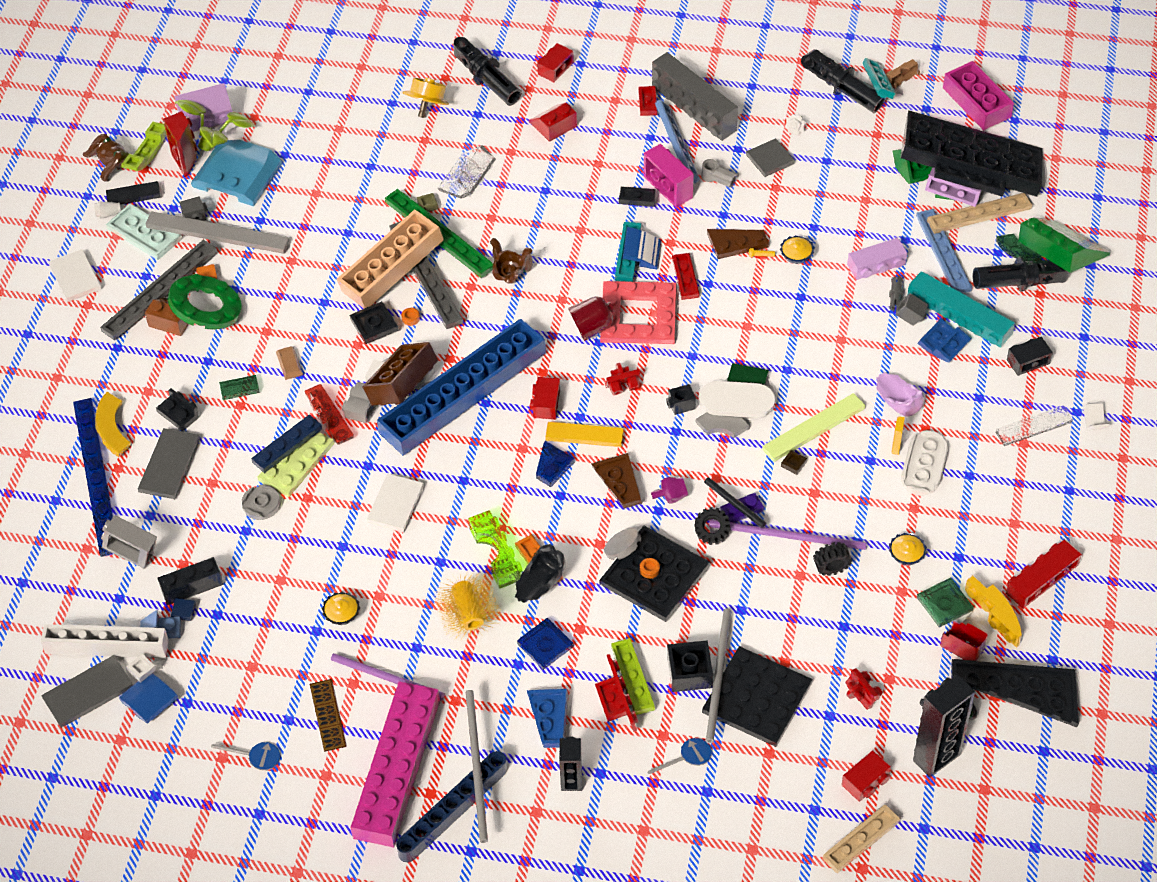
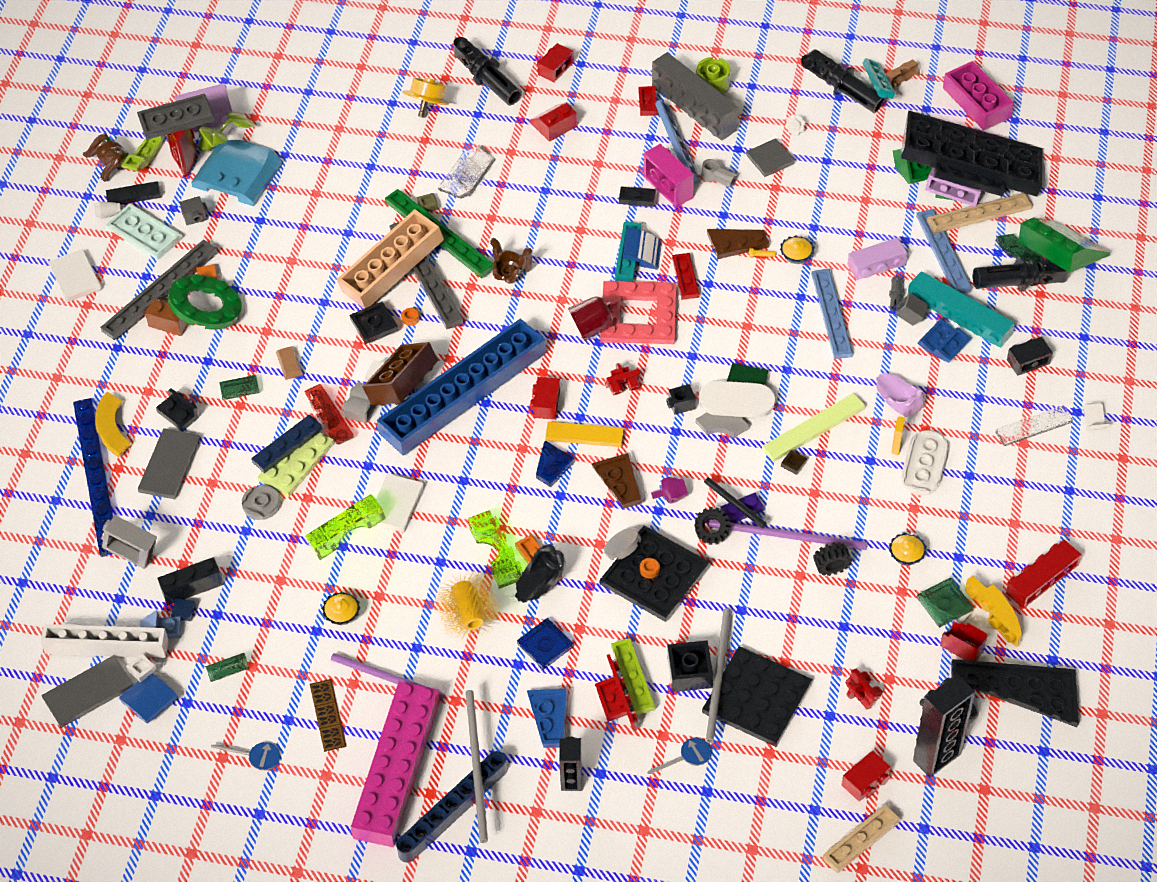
(175, 116): none -> dark grey tile
(217, 232): light grey tile -> none
(227, 667): none -> clear green tile
(327, 536): none -> clear neon green arch
(715, 73): none -> lime brick
(831, 314): none -> medium blue tile

